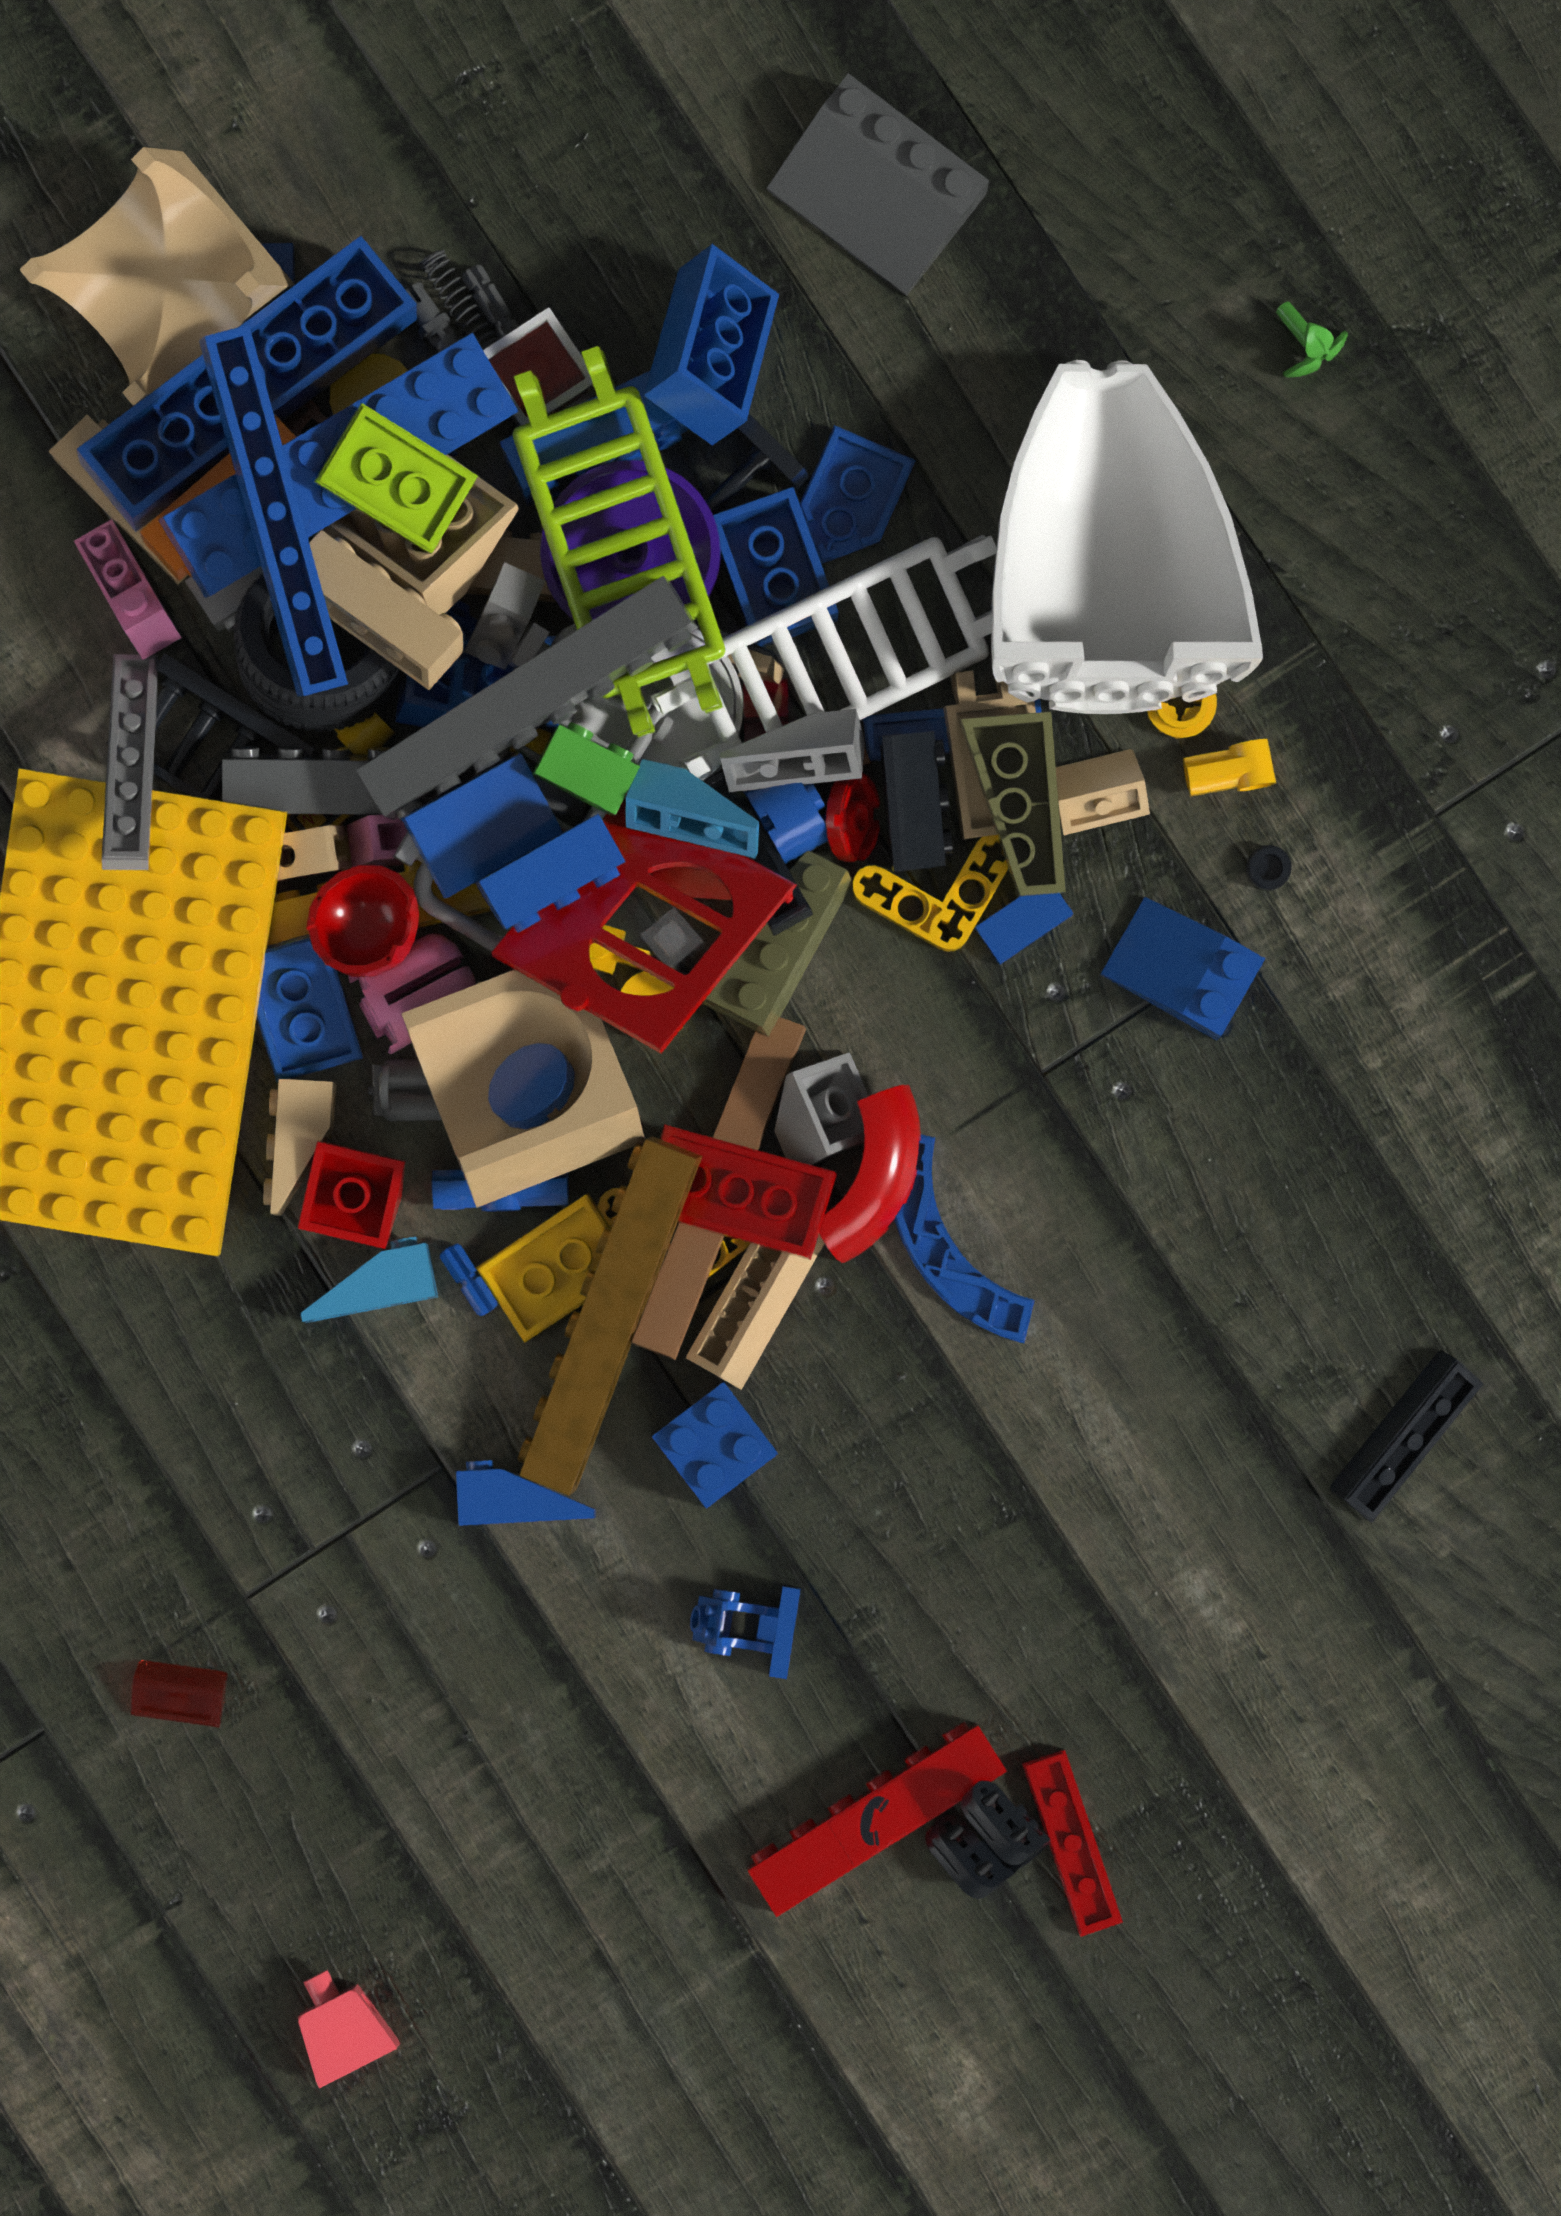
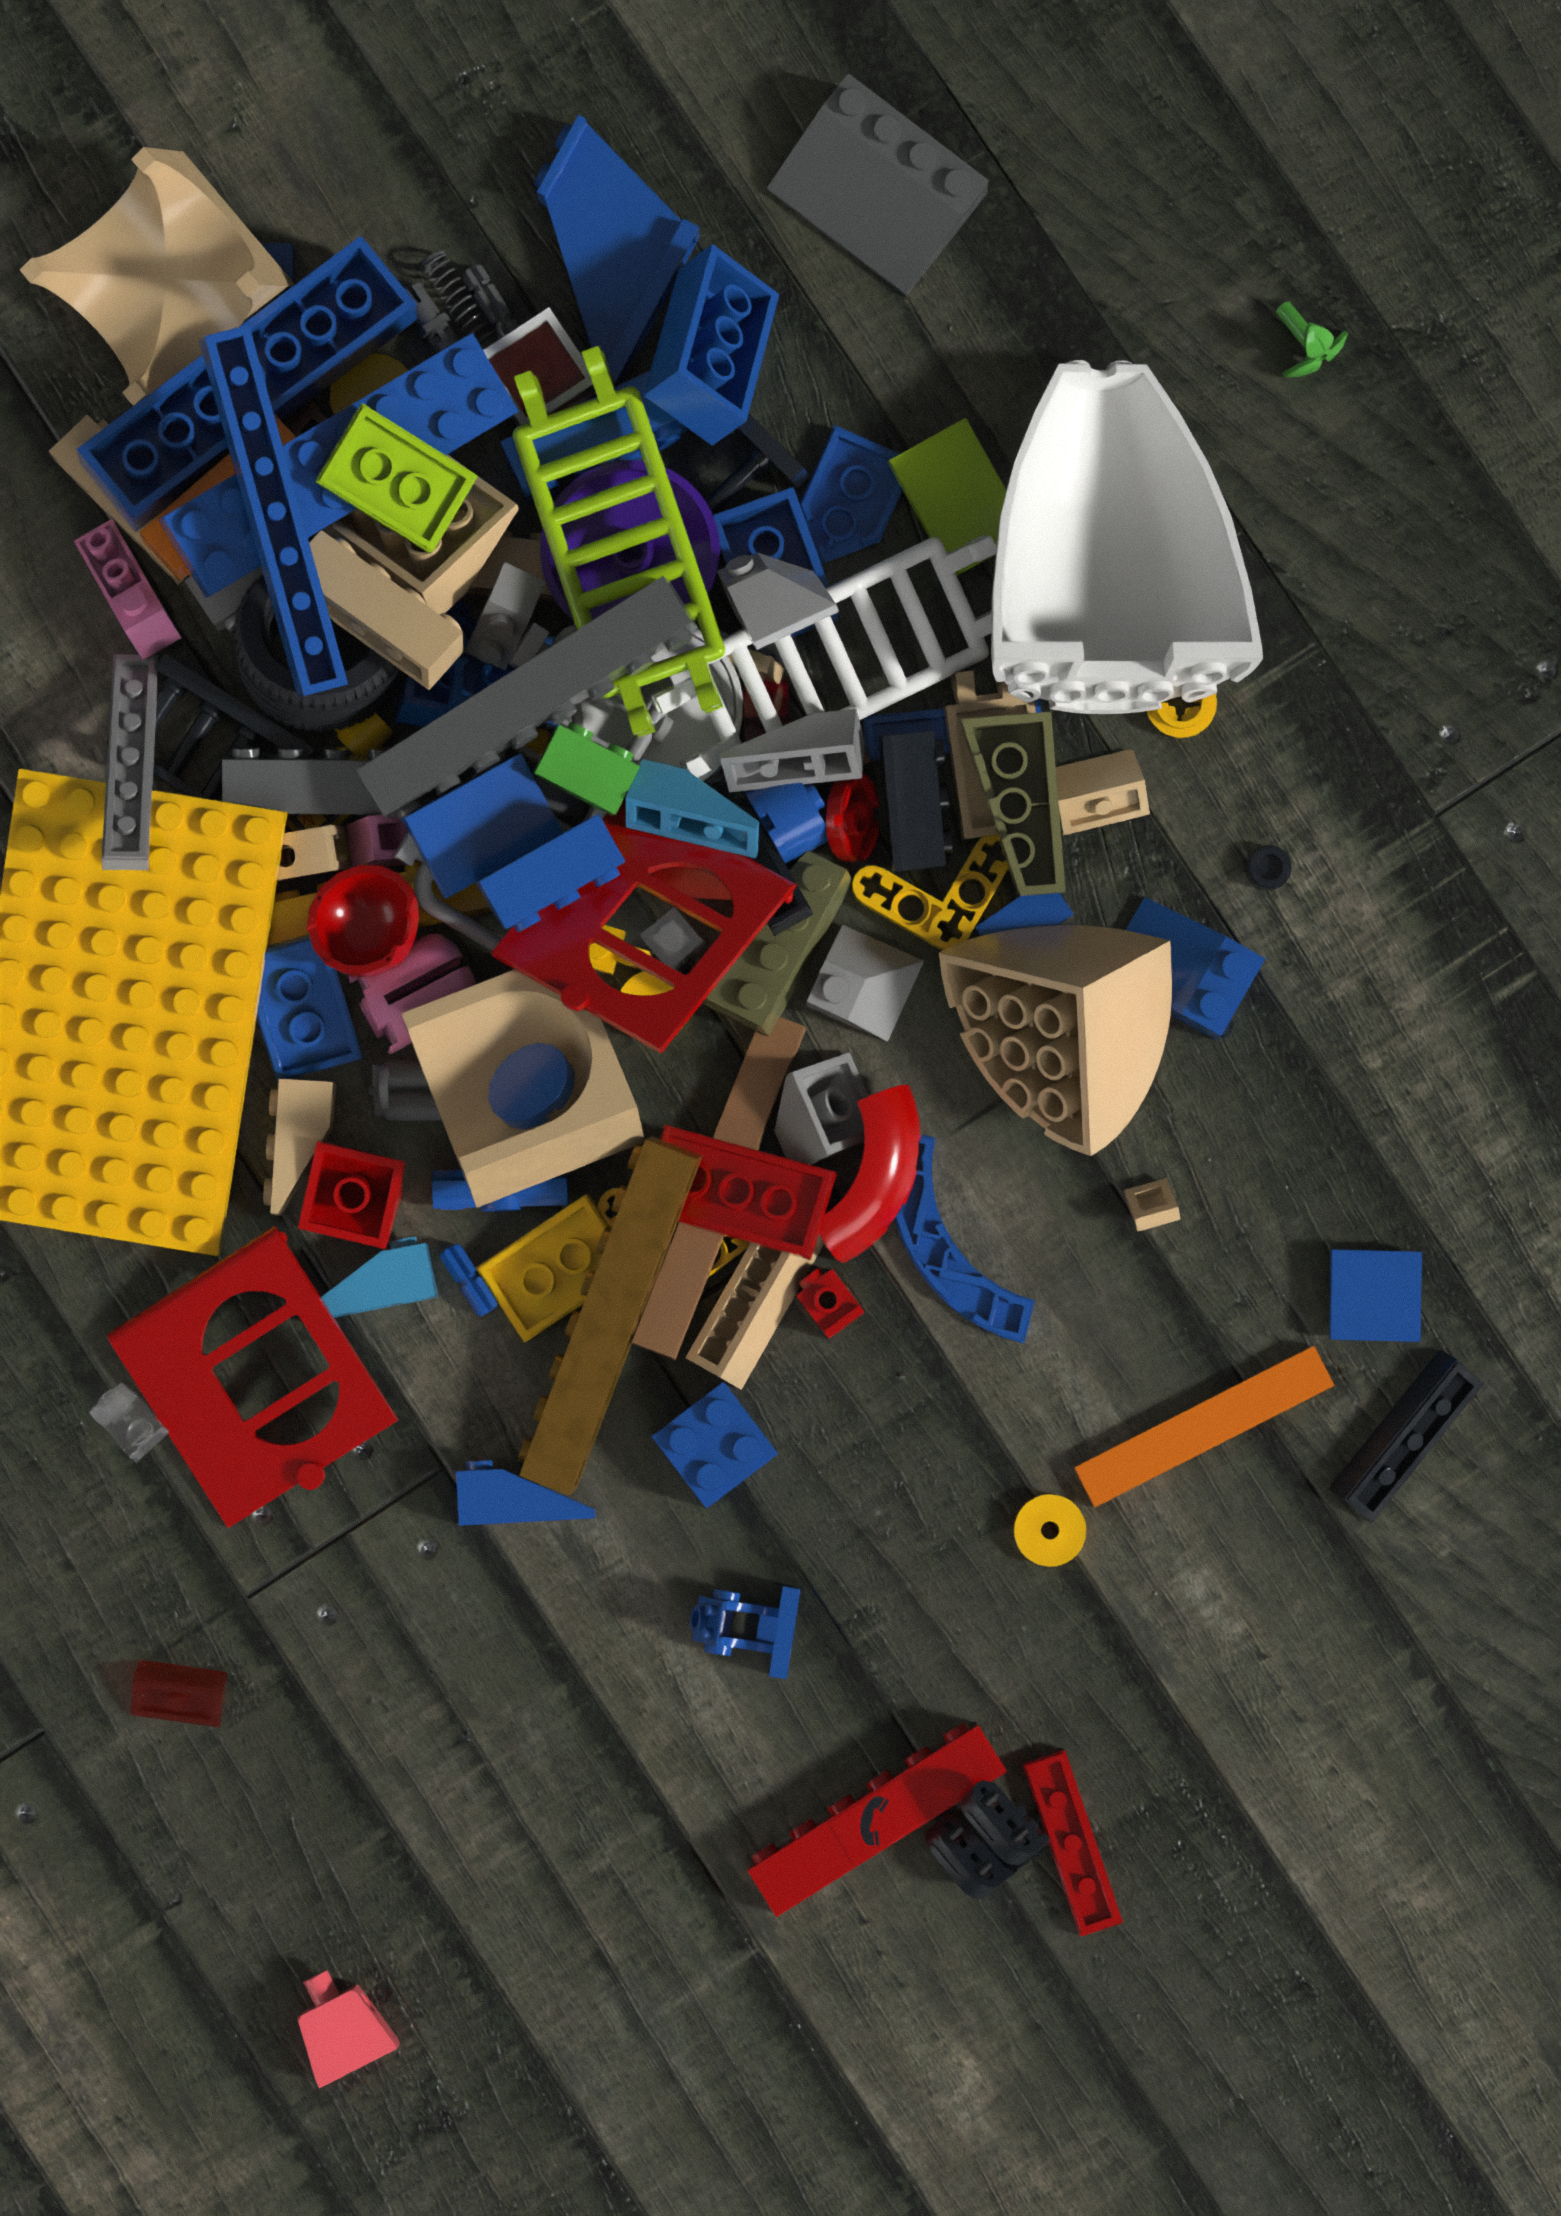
(129, 1421): none -> clear bracket
(178, 1381): none -> red door
(614, 241): none -> blue piece
(774, 597): none -> light grey slope
(834, 1319): none -> red brick
(864, 983): none -> light grey slope
(952, 487): none -> lime tile
(1064, 1022): none -> tan brick
(1070, 1530): none -> yellow piece
(1152, 1204): none -> tan plate
(1203, 1426): none -> orange tile
(1242, 767): yellow piece -> none
(1375, 1295): none -> blue tile

